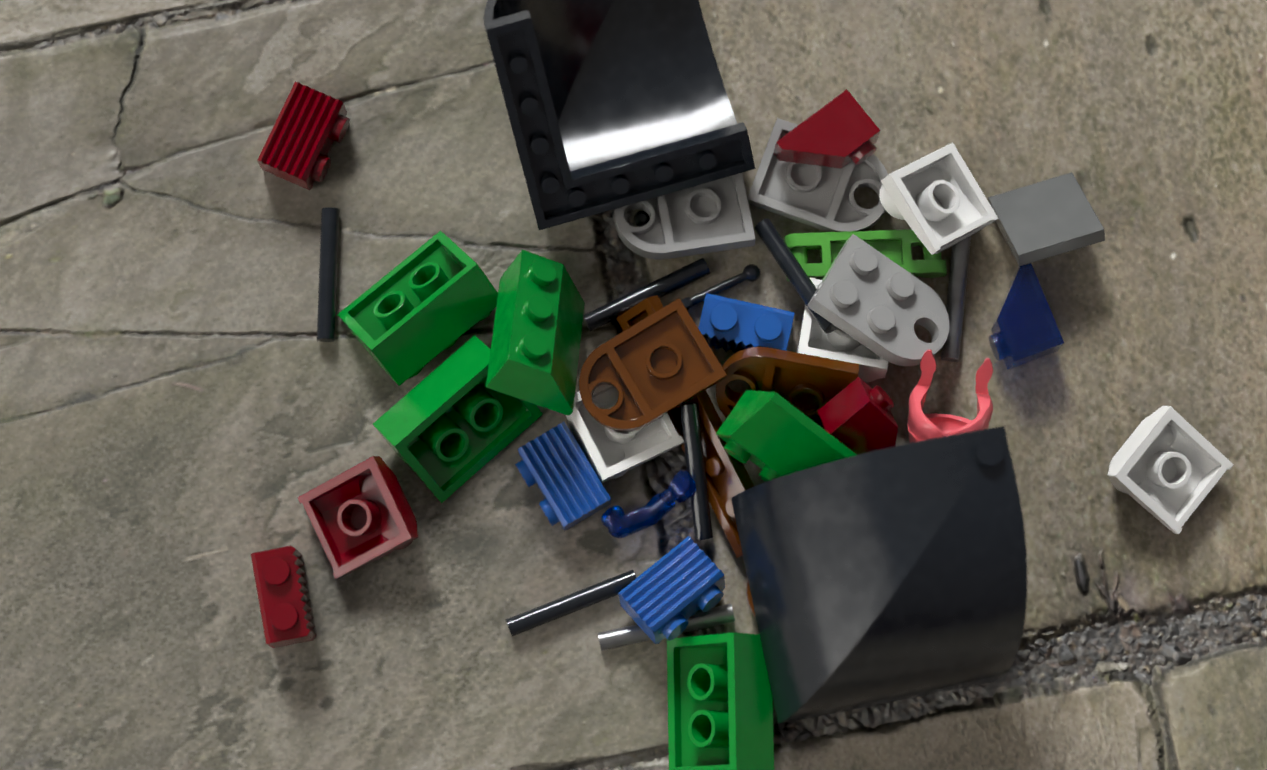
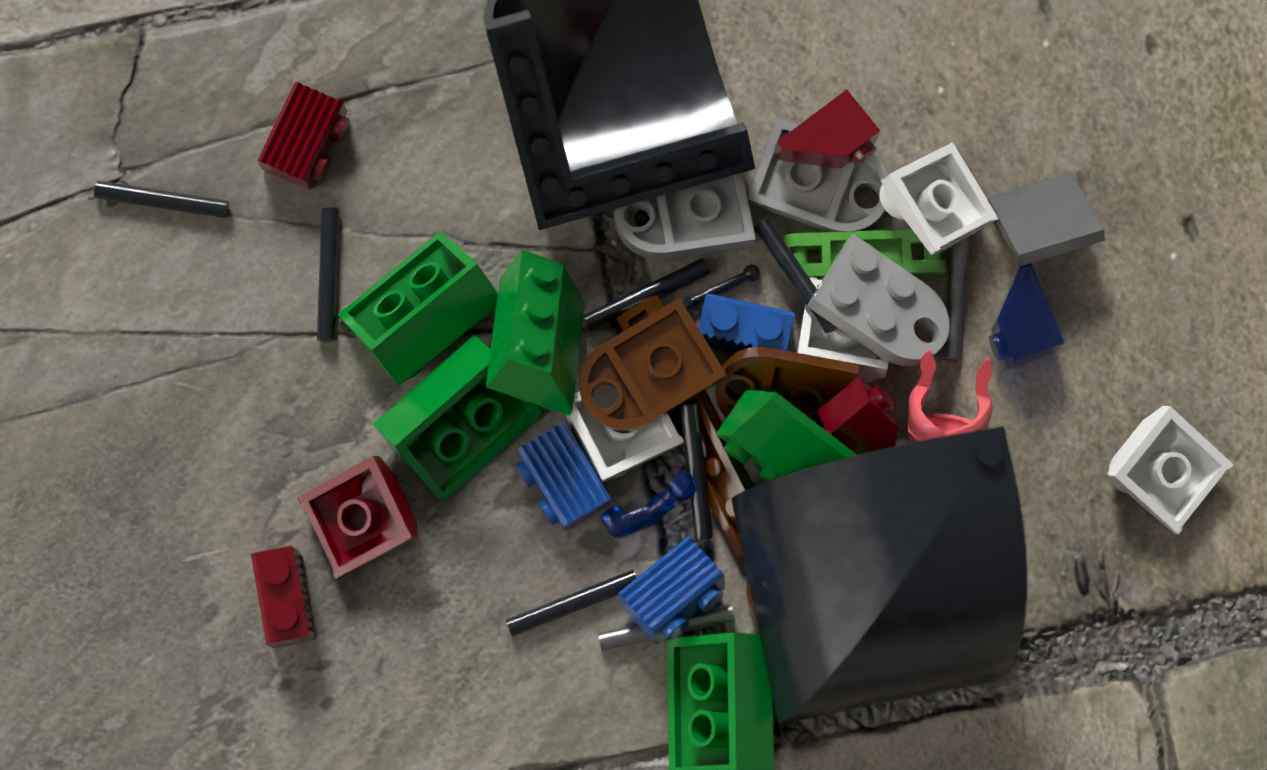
(161, 199): none -> black bar

